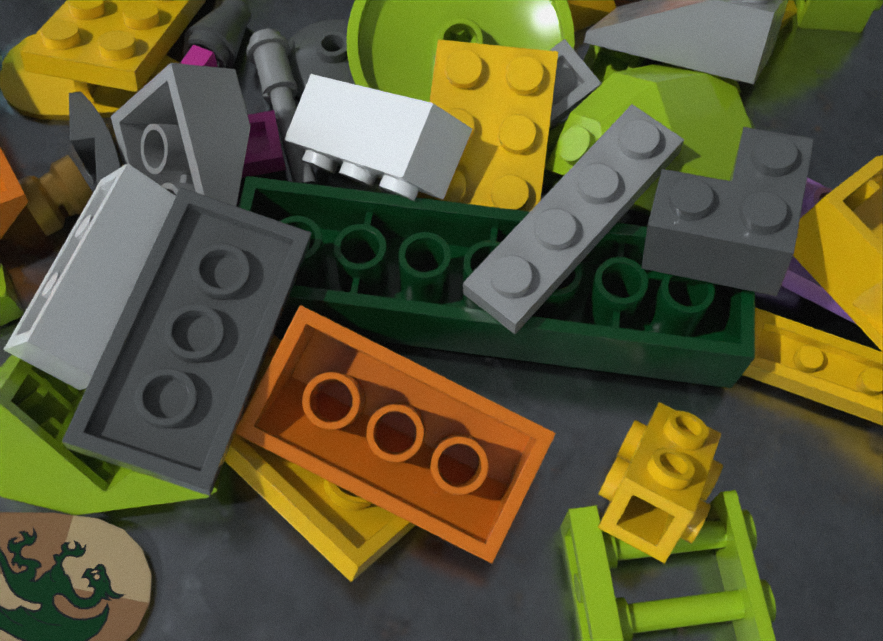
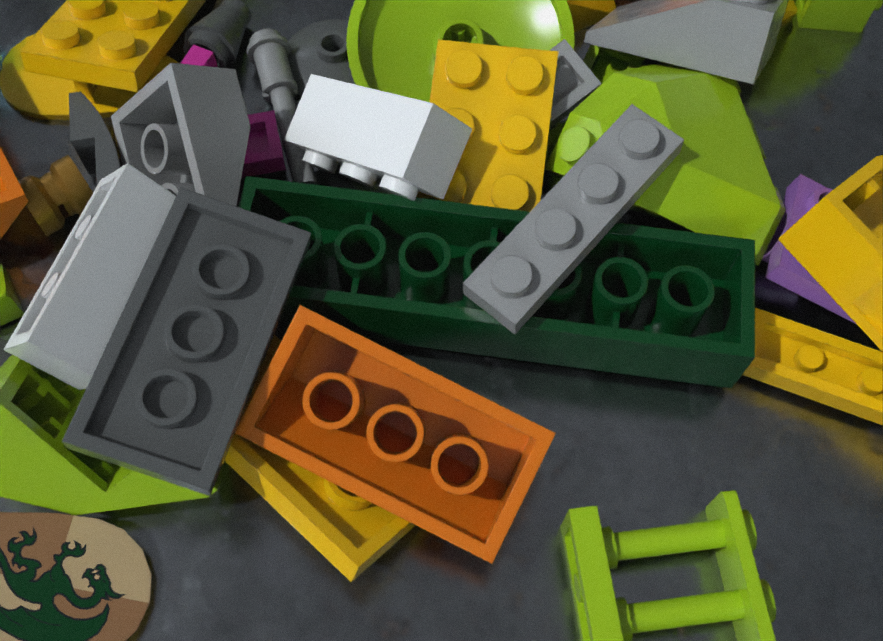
(661, 482): yellow brick -> none
(734, 229): dark grey brick -> none

